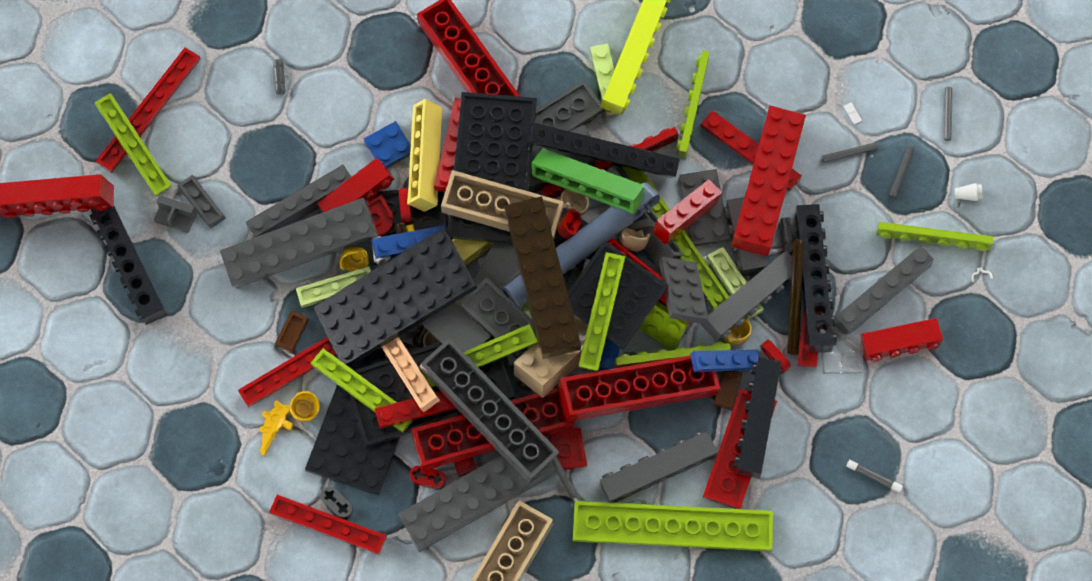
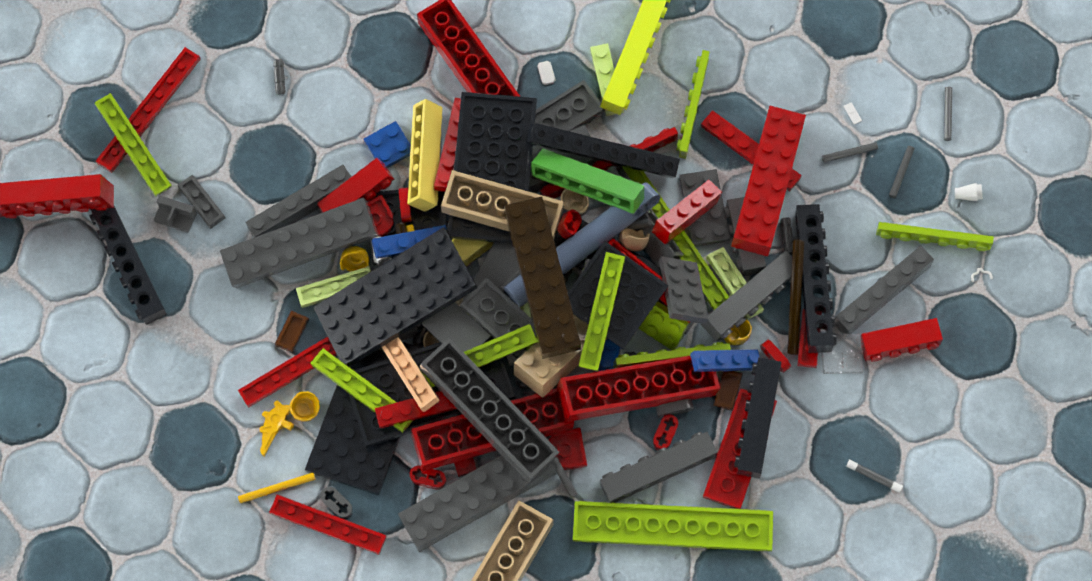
(276, 487): none -> yellow bar
(546, 73): none -> white piece
(669, 434): none -> red beam
(674, 408): none -> dark grey beam

